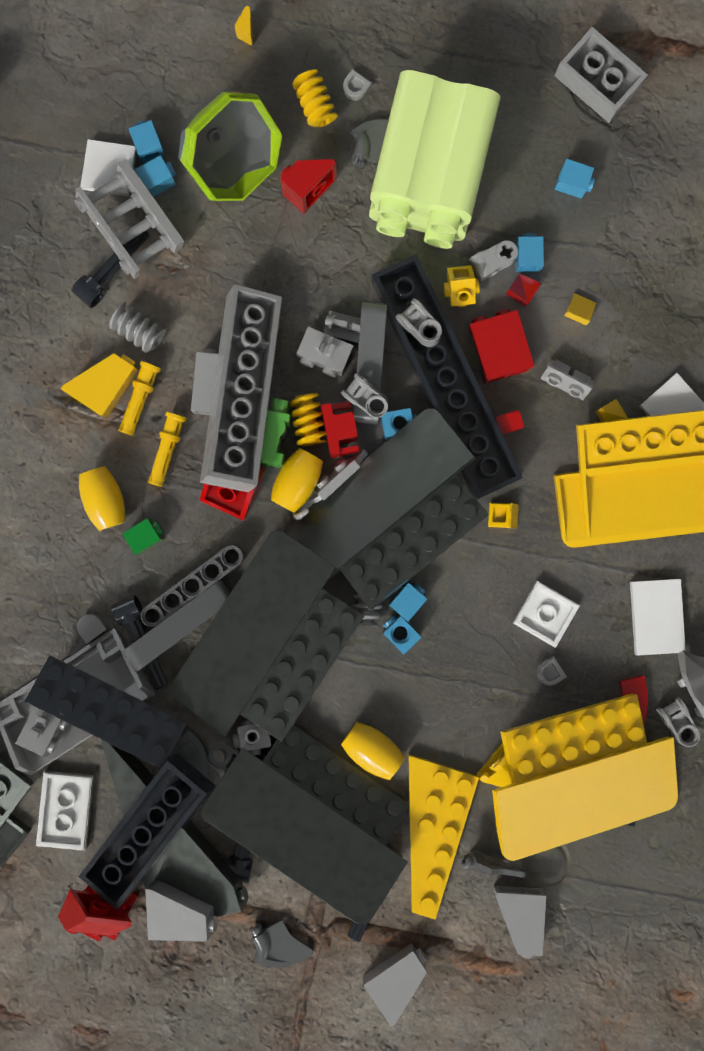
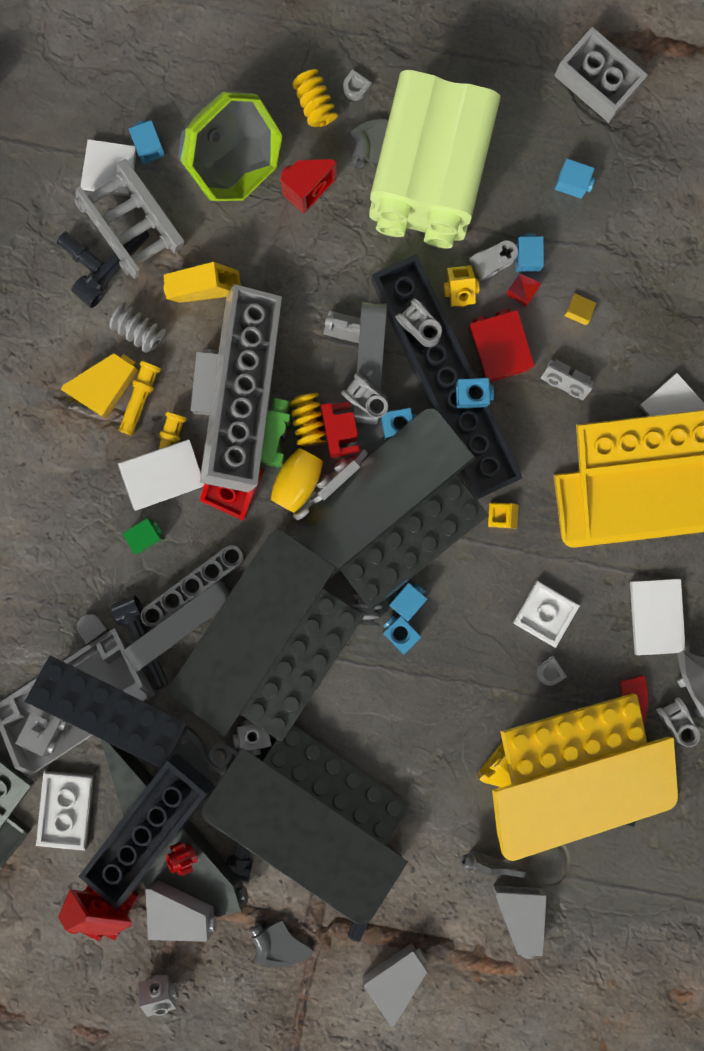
(79, 252): none -> black pin
(101, 498): yellow piece -> none
(157, 175): dark azure brick -> none
(157, 995): none -> light grey brick
(161, 474): none -> white tile
(181, 858): none -> red gear
(200, 282): none -> yellow slope
(244, 26): yellow slope -> none
(324, 352): light grey brick -> none
(373, 751): yellow piece -> none
(437, 813): yellow wing -> none
(463, 397): none -> dark azure brick
(509, 422): red slope -> none
(611, 411): yellow slope -> none

